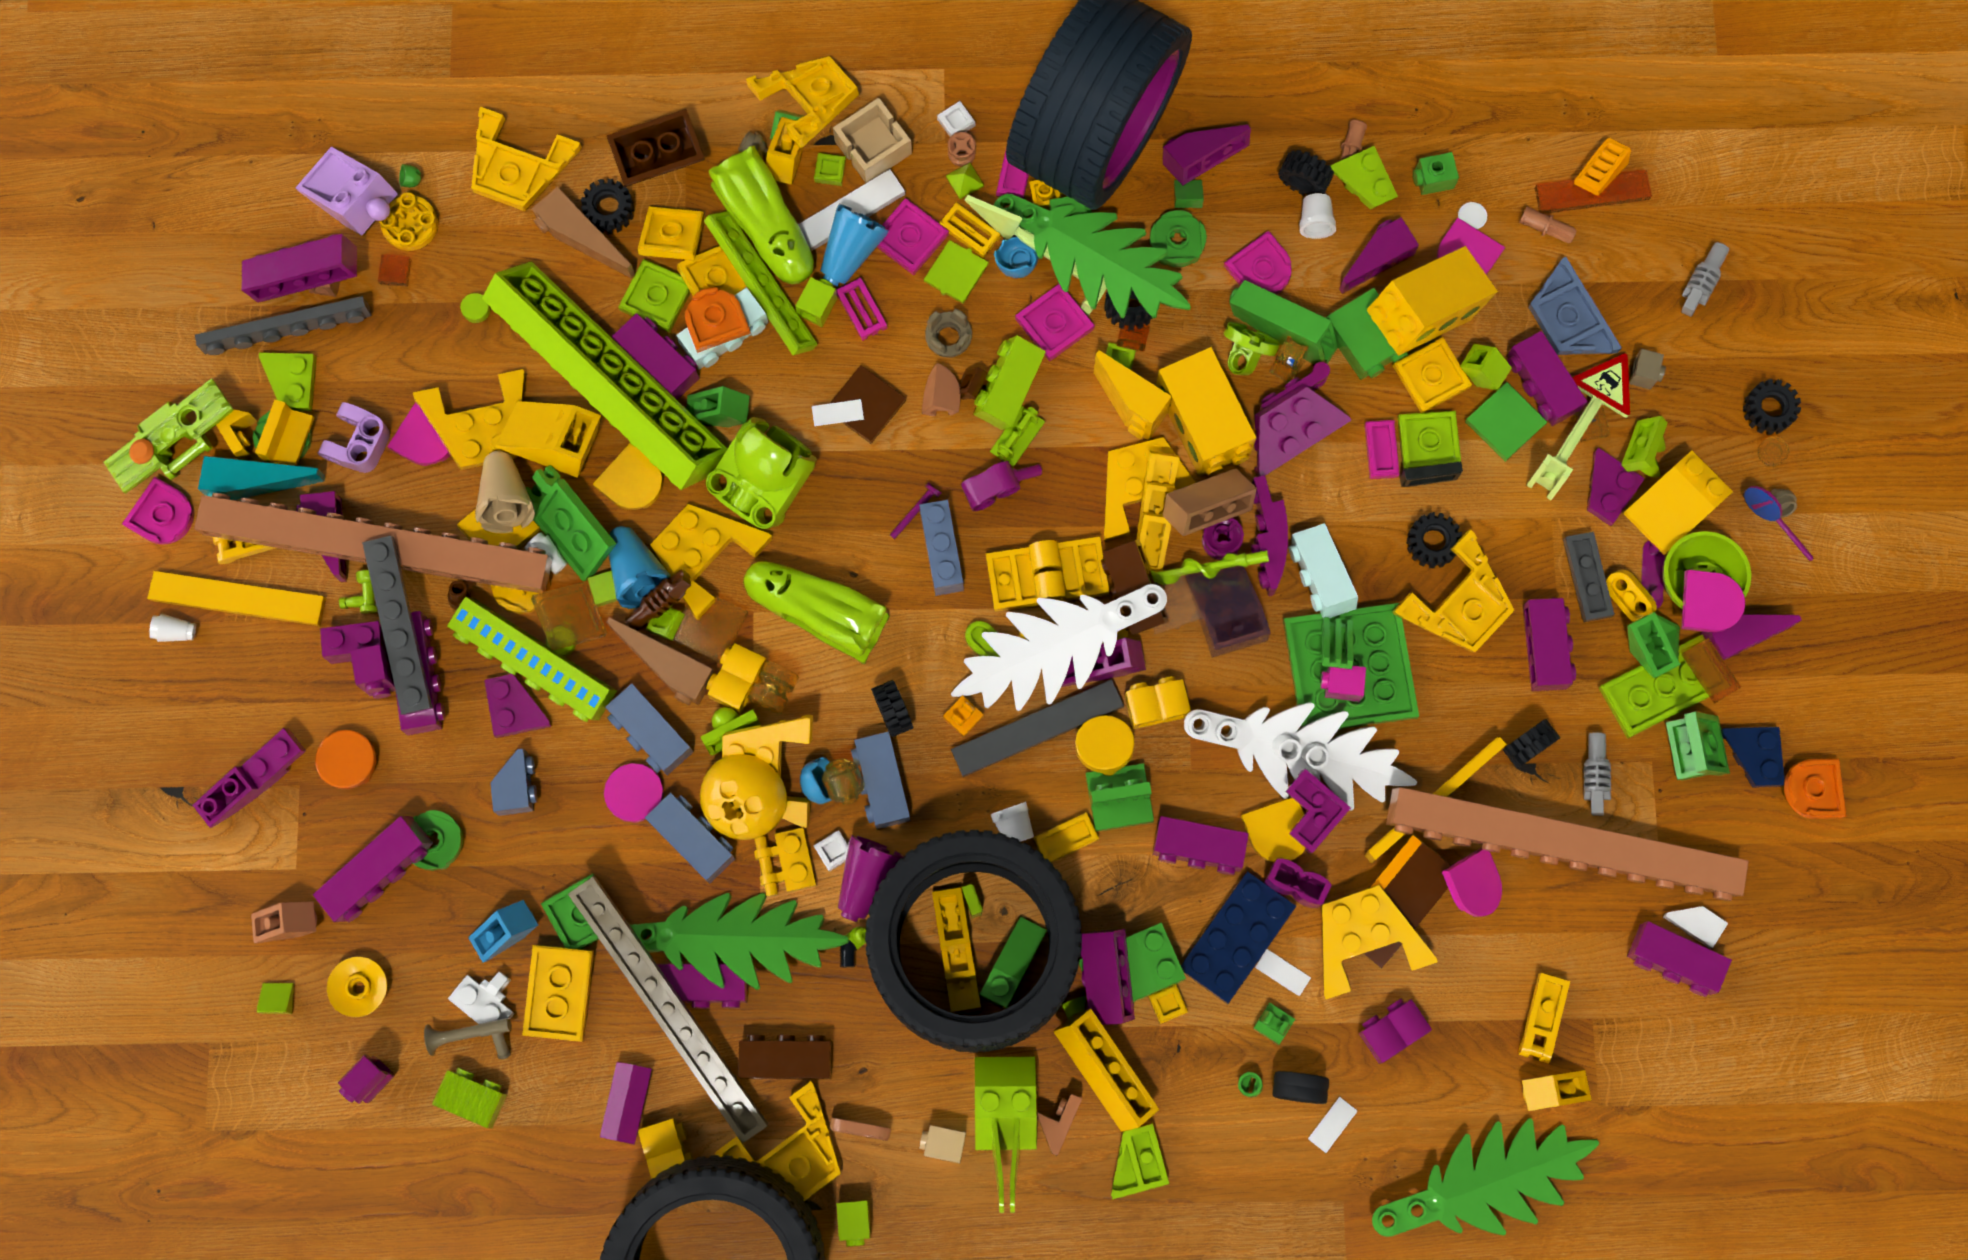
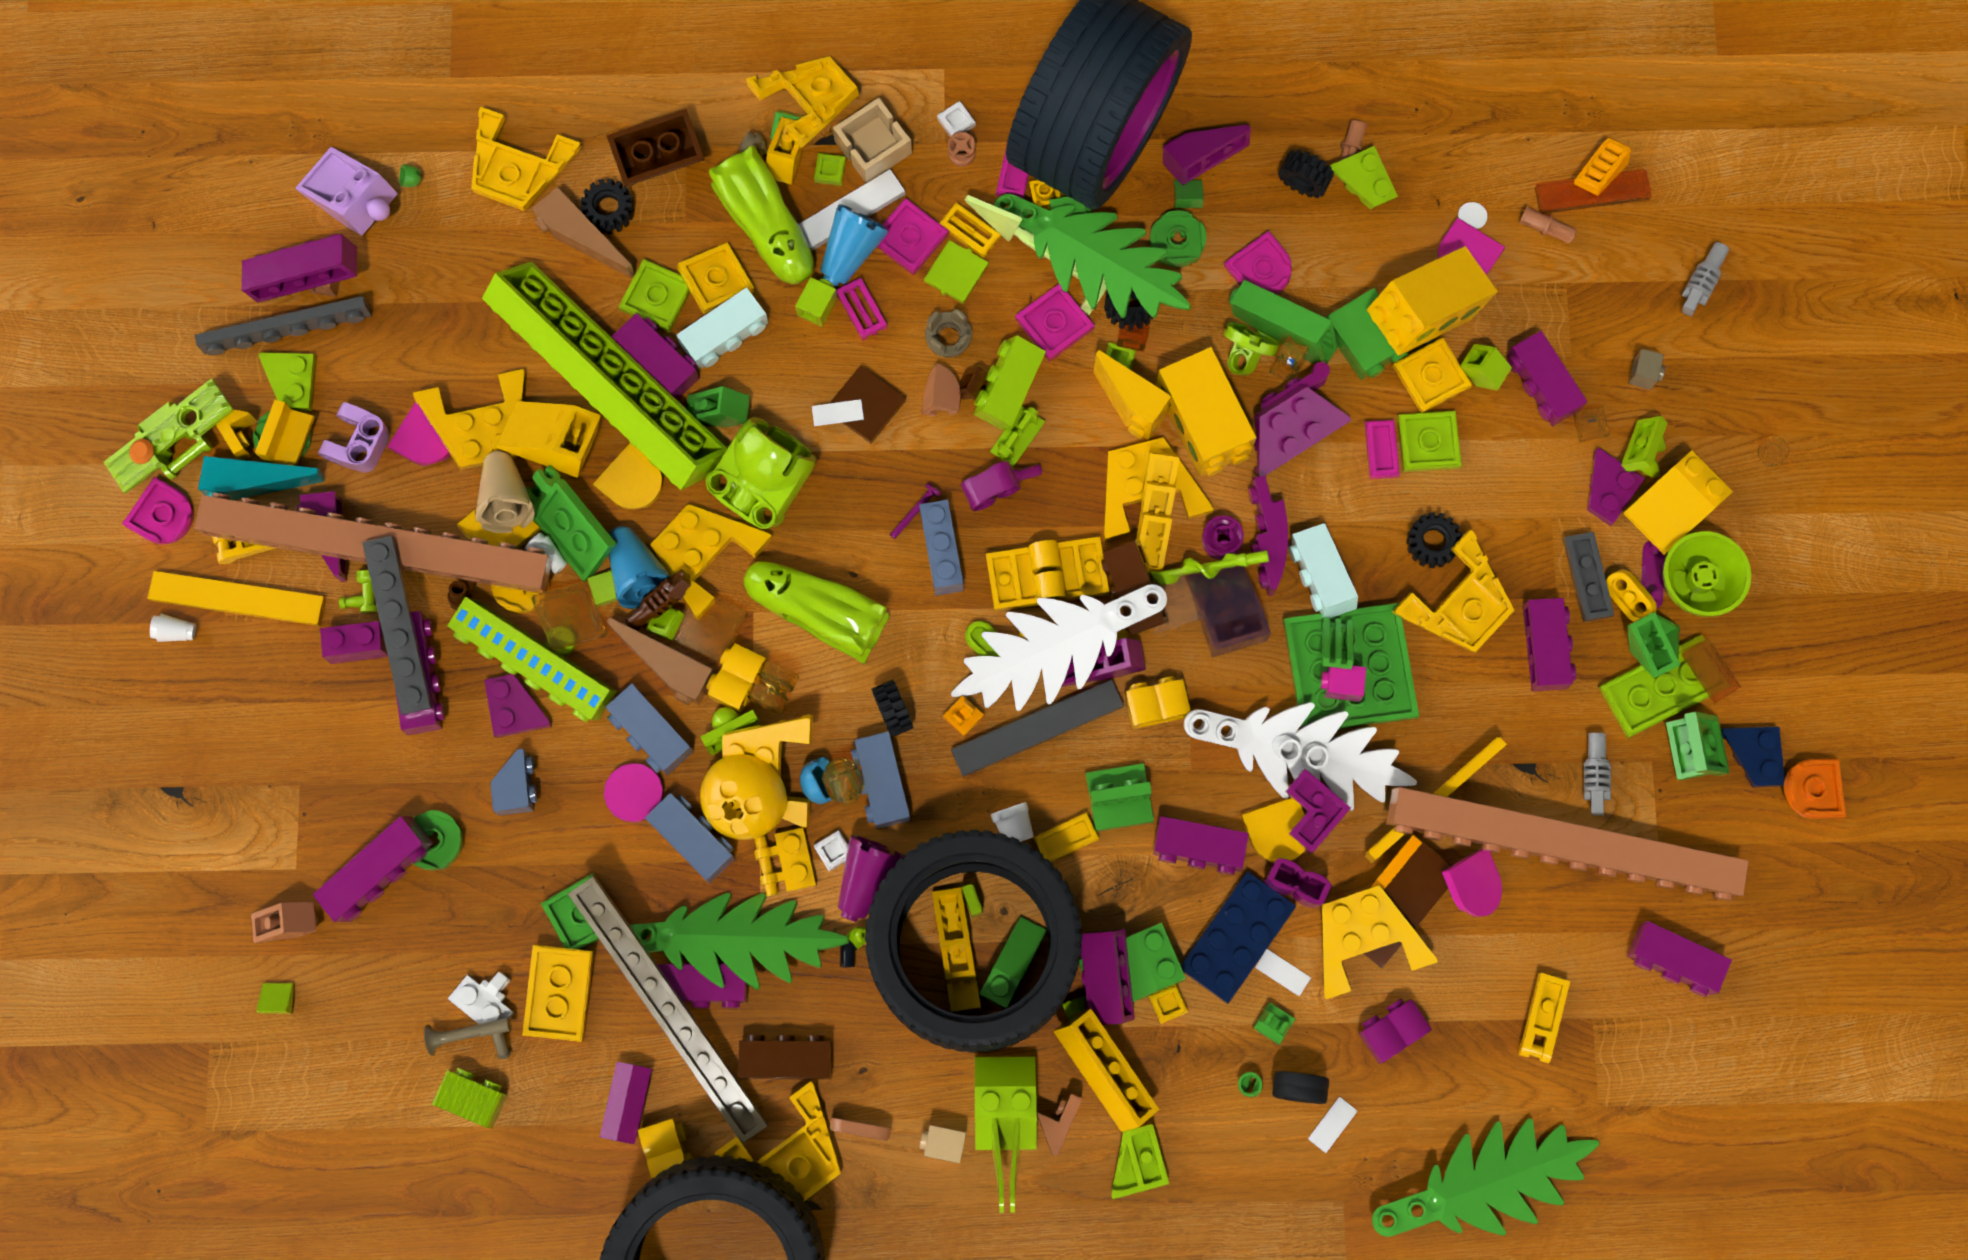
(250, 780): magenta slope -> none
(342, 986): yellow dish -> none
(345, 759): orange tile -> none
(365, 1079): magenta brick -> none
(373, 671): magenta brick -> none
(394, 270): clear orange tile -> none
(410, 223): yellow tile -> none
(475, 308): lime tile -> none
(503, 930): dark azure slope -> none
(671, 233): yellow tile -> none
(715, 318): orange tile -> none
(760, 282): lime tile -> none
(853, 1222): lime brick -> none
(964, 181): lime slope -> none
(1015, 258): dark azure hair -> none
(1104, 744): yellow tile -> none
(1209, 502): medium nougat brick -> none
(1317, 217): white piece -> none
(1387, 248): magenta slope -> none
(1431, 474): pearl dark grey tile -> none
(1436, 173): bright green brick -> none
(1506, 421): bright green tile -> none
(1531, 743): black tyre -> none
(1556, 1090): yellow slope -> none
(1571, 316): sand blue wing -> none
(1606, 386): yellowish green piece -> none
(1699, 924): white tile -> none
(1711, 602): dark pink tile -> none
(1749, 632): magenta slope -> none
(1769, 508): piece -> none
(1782, 395): black tyre -> none
(1786, 499): dark tan plate -> none

